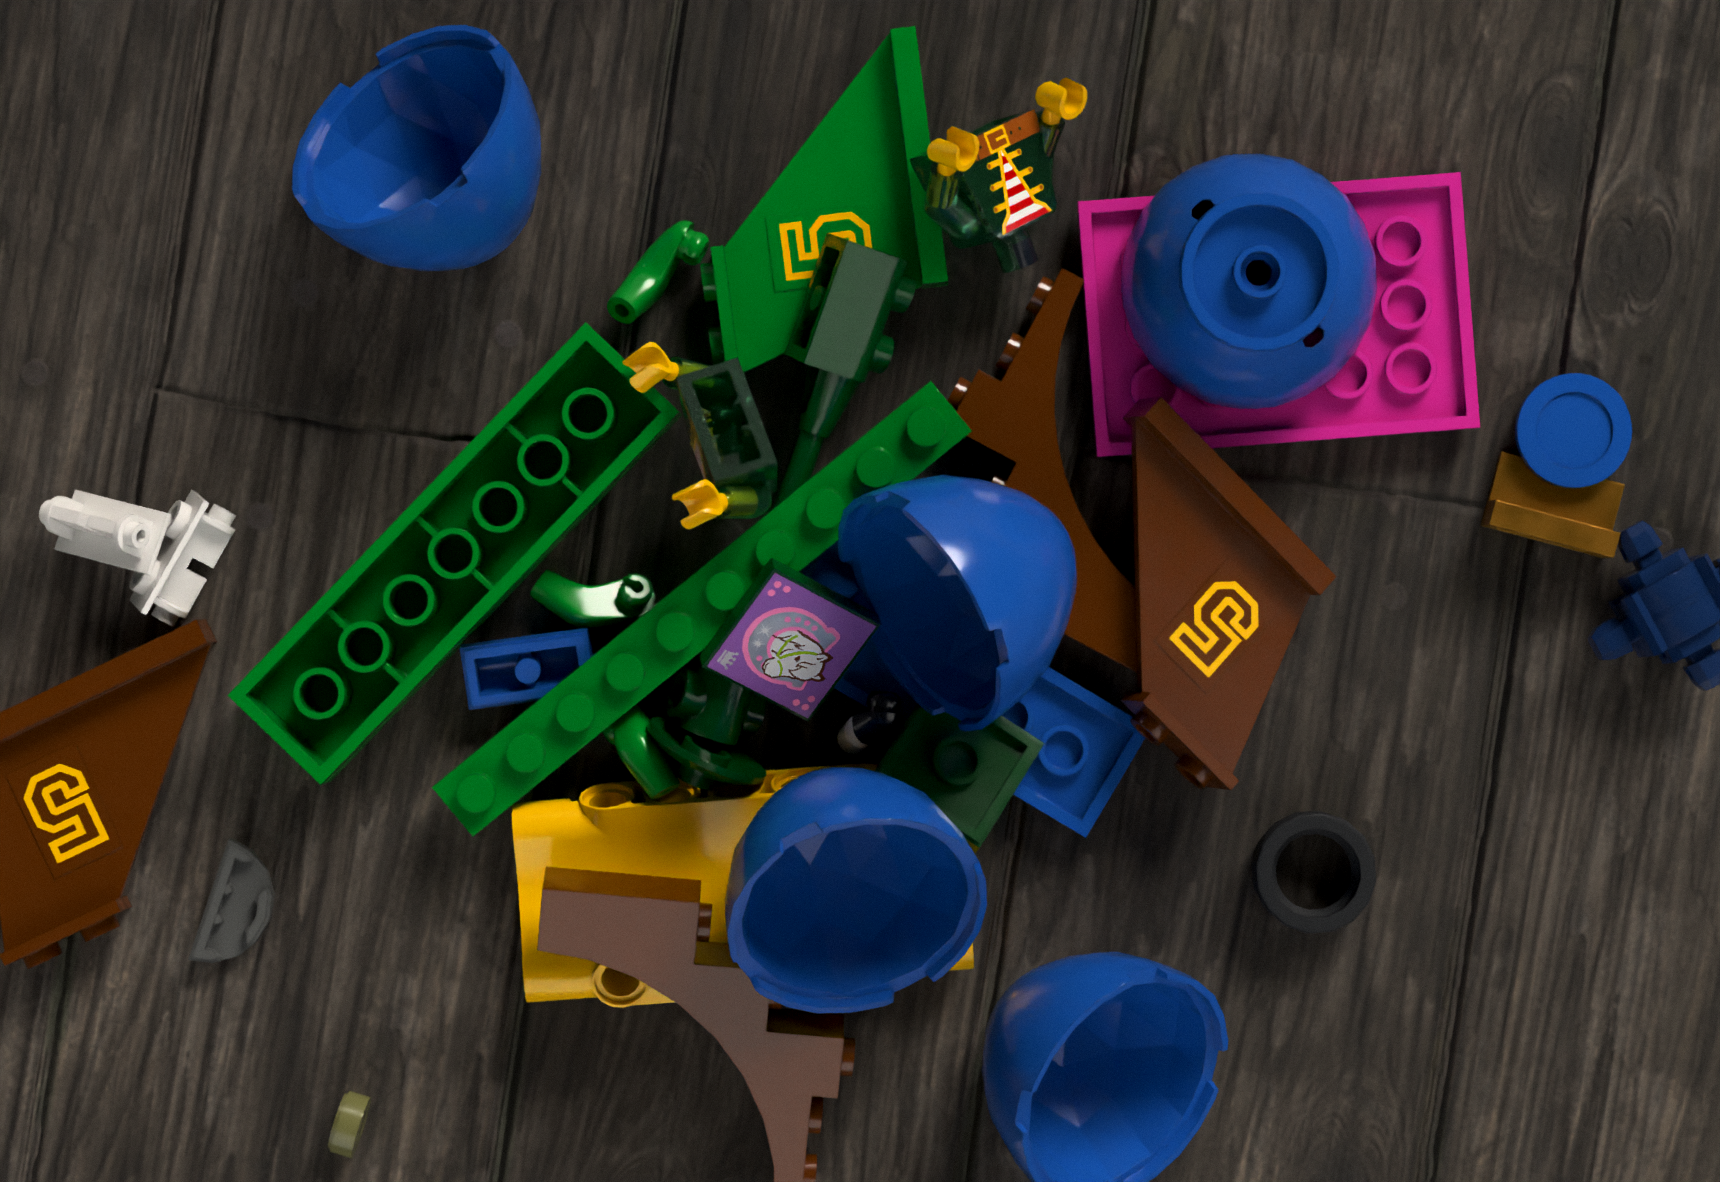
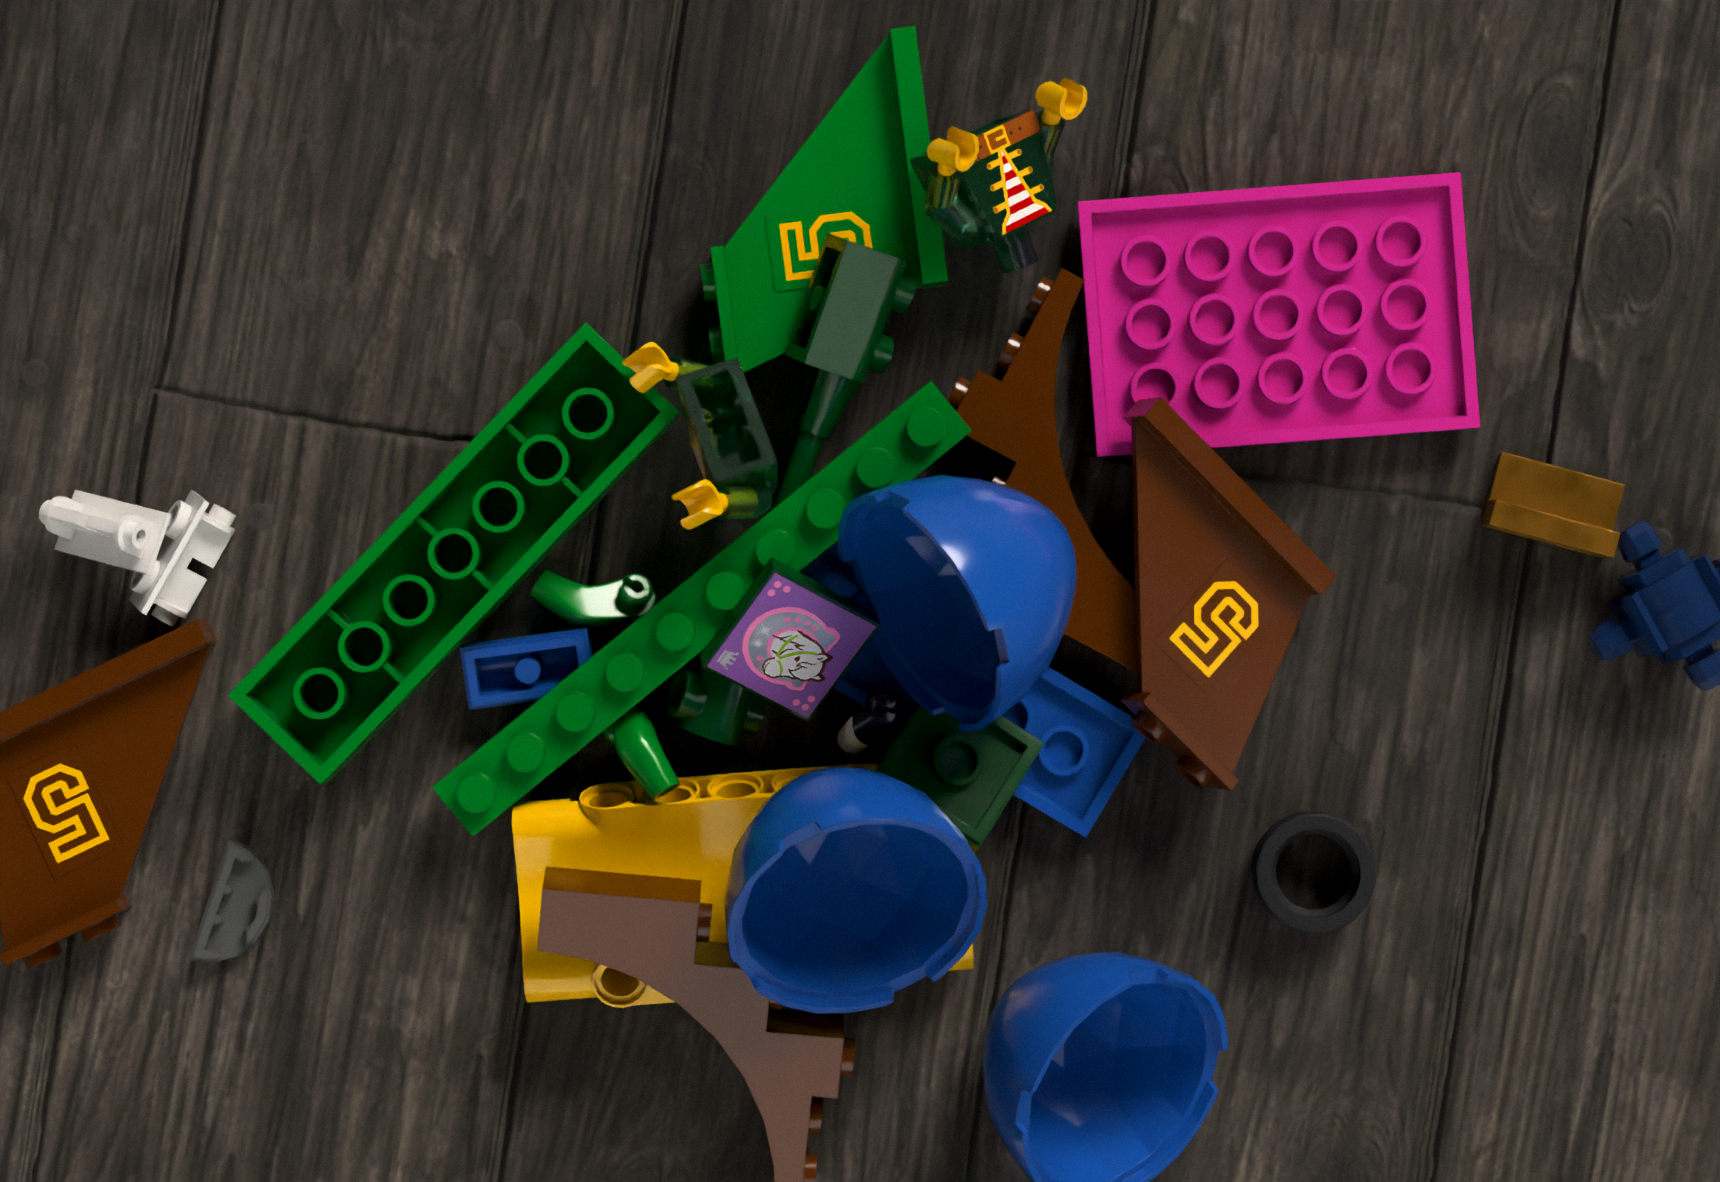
(349, 1124): olive tile -> none
(425, 154): blue piece -> none
(655, 269): green arm -> none
(704, 759): dark green dish -> none
(1203, 316): blue piece -> none
(1573, 430): blue piece -> none

